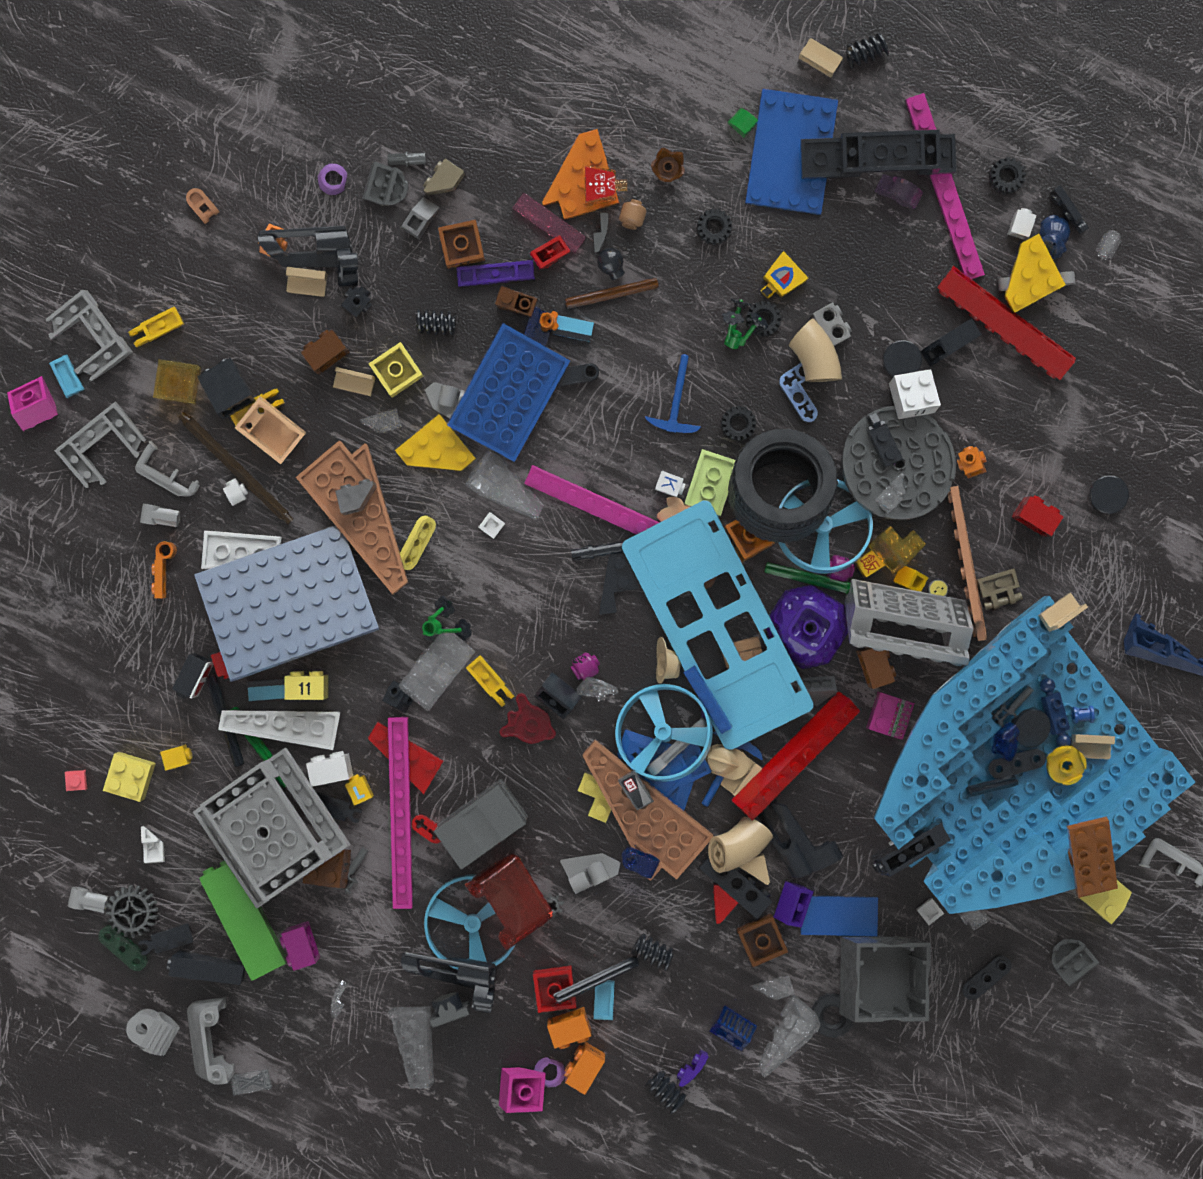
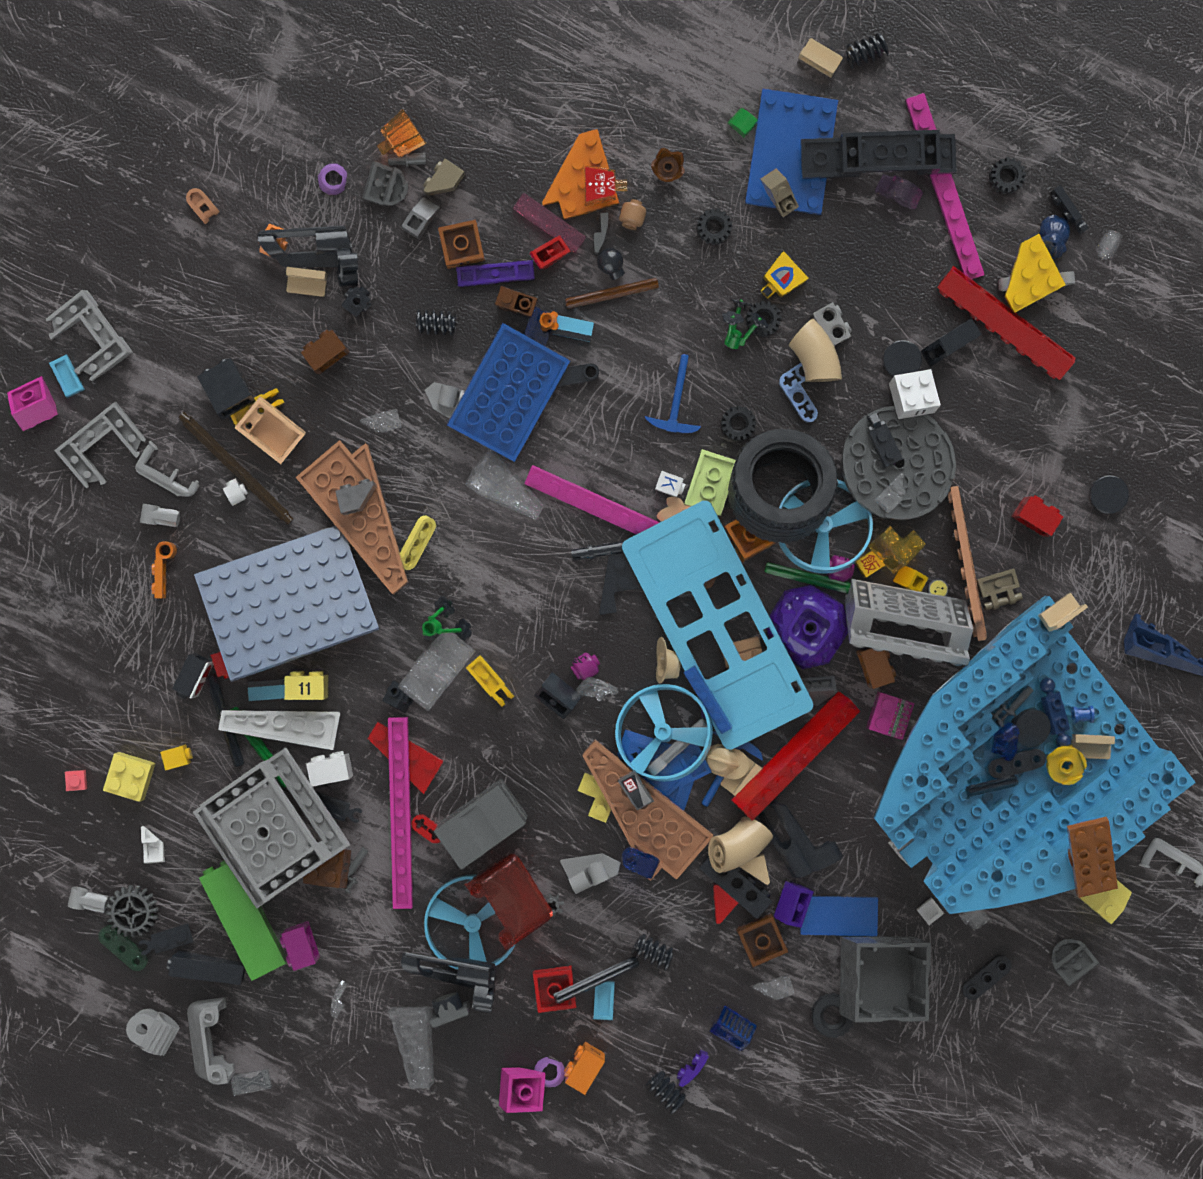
(157, 326): yellow hinge -> none
(176, 382): clear yellow brick -> none
(227, 547): white tile -> none
(354, 381): tan panel -> none
(358, 789): yellow brick -> none
(396, 369): light yellow brick -> none
(400, 136): none -> clear orange torso
(436, 448): yellow plate -> none
(491, 525): white plate -> none
(529, 723): dark red tile -> none
(569, 1028): orange brick -> none
(779, 192): none -> dark tan slope
(795, 1030): clear wedge -> none
(924, 842): black slope -> none
(972, 461): orange brick -> none
(1022, 224): white brick -> none

